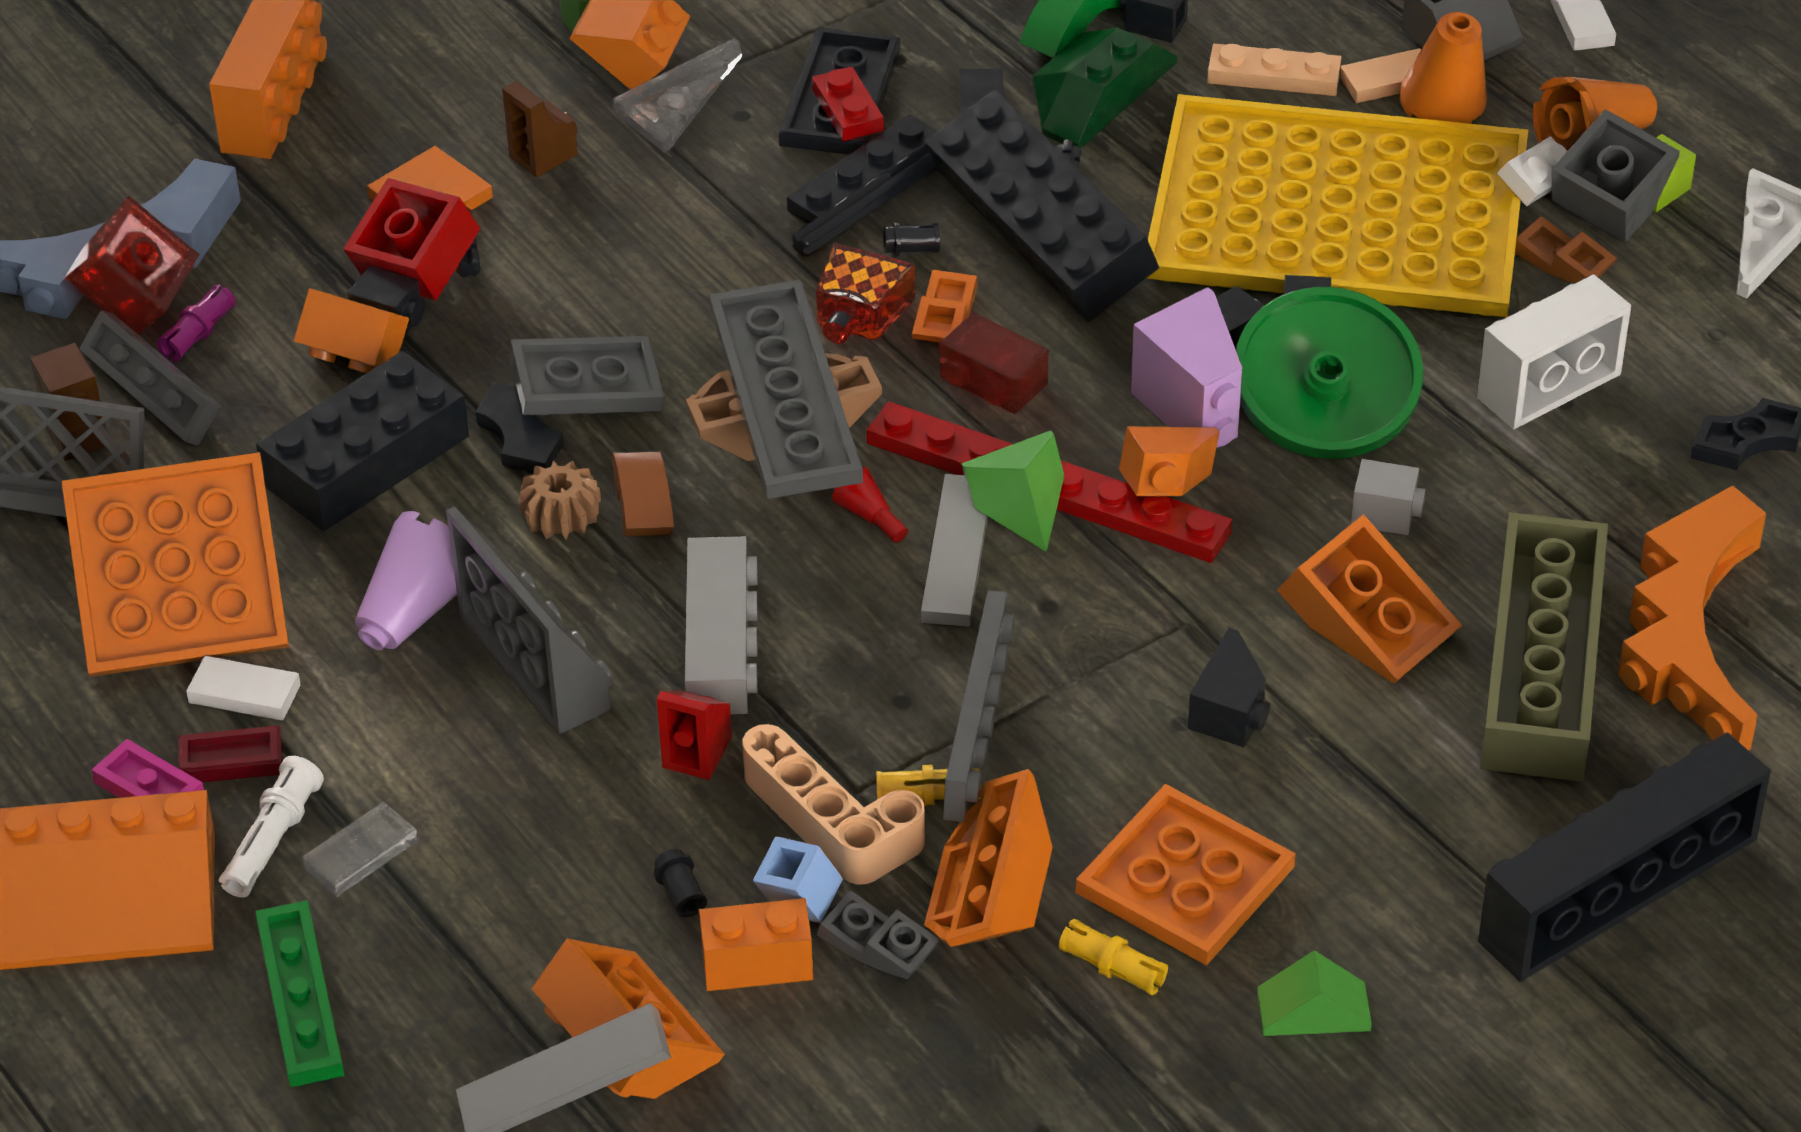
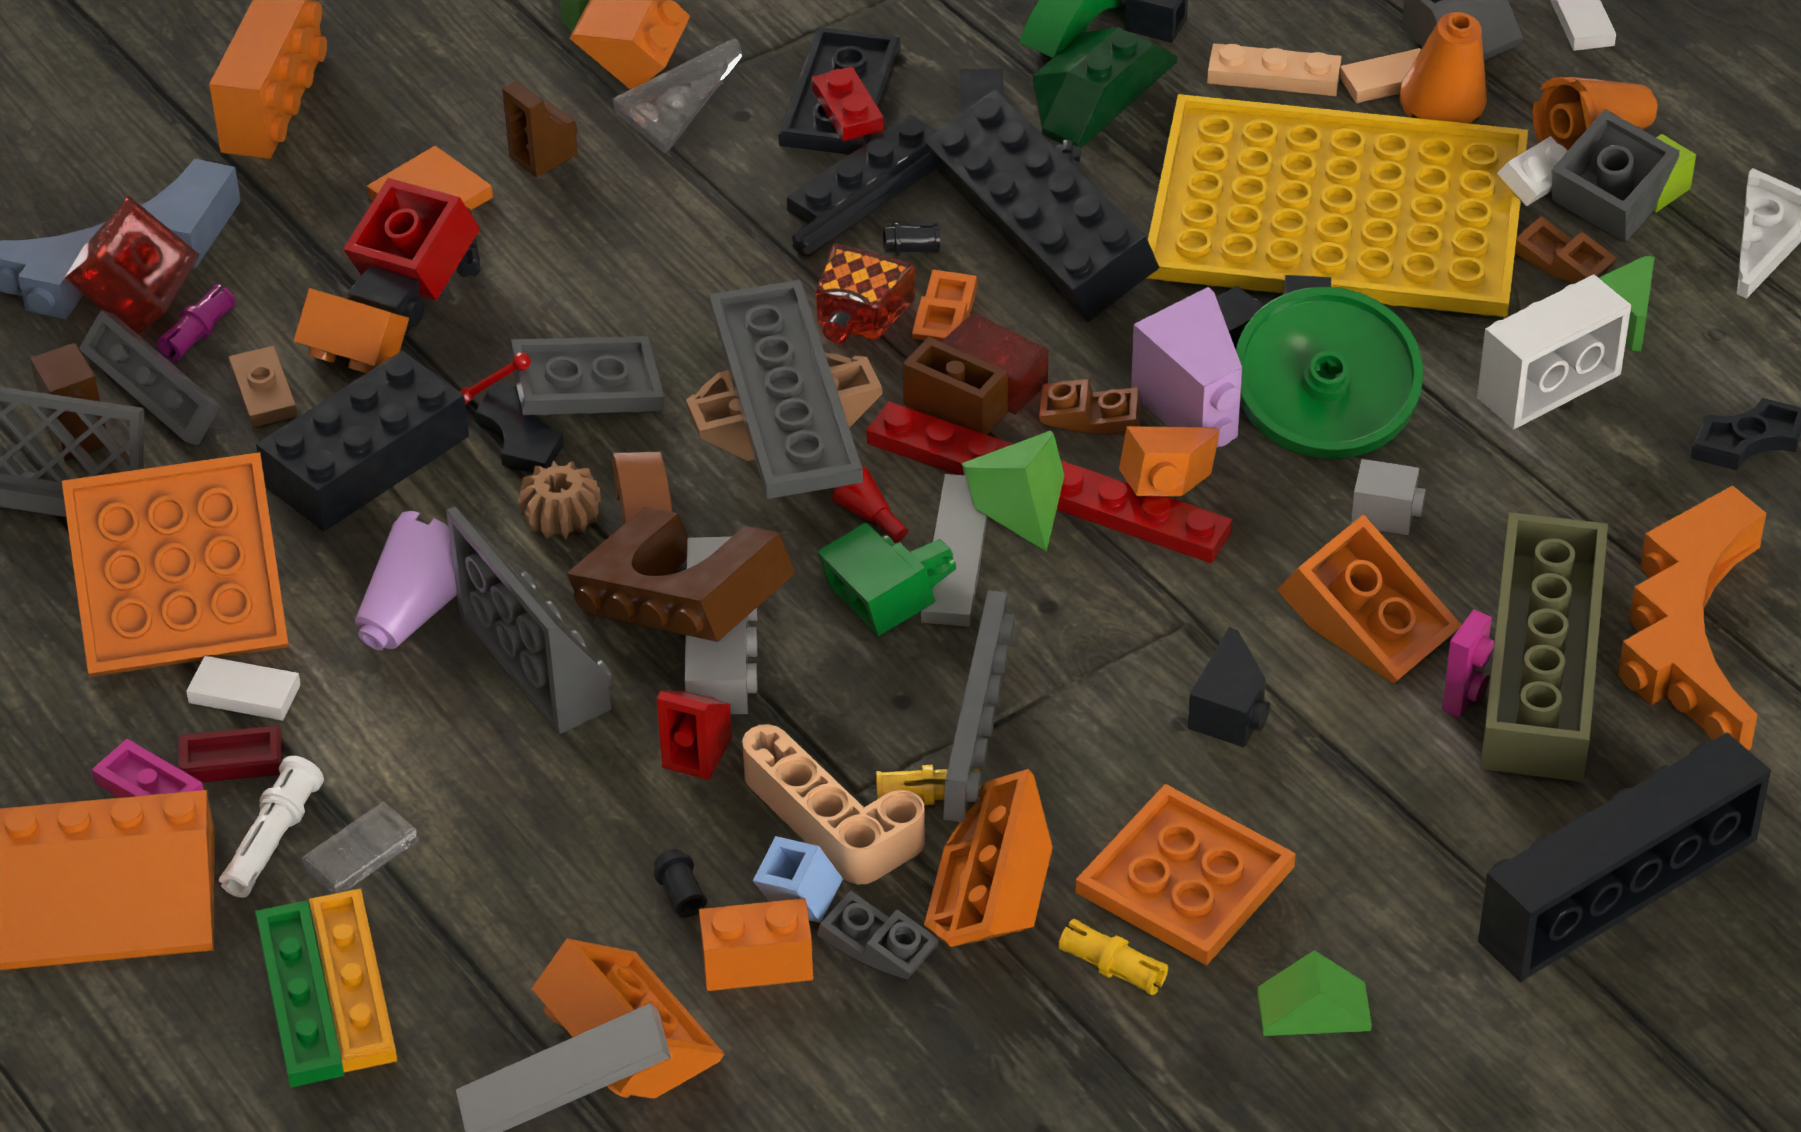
(262, 386): none -> medium nougat plate
(352, 980): none -> light orange tile
(521, 362): none -> red hinge
(633, 582): none -> reddish brown arch
(884, 579): none -> green hinge
(955, 386): none -> reddish brown brick
(1078, 409): none -> dark orange slope
(1466, 665): none -> dark pink plate
(1633, 285): none -> bright green slope

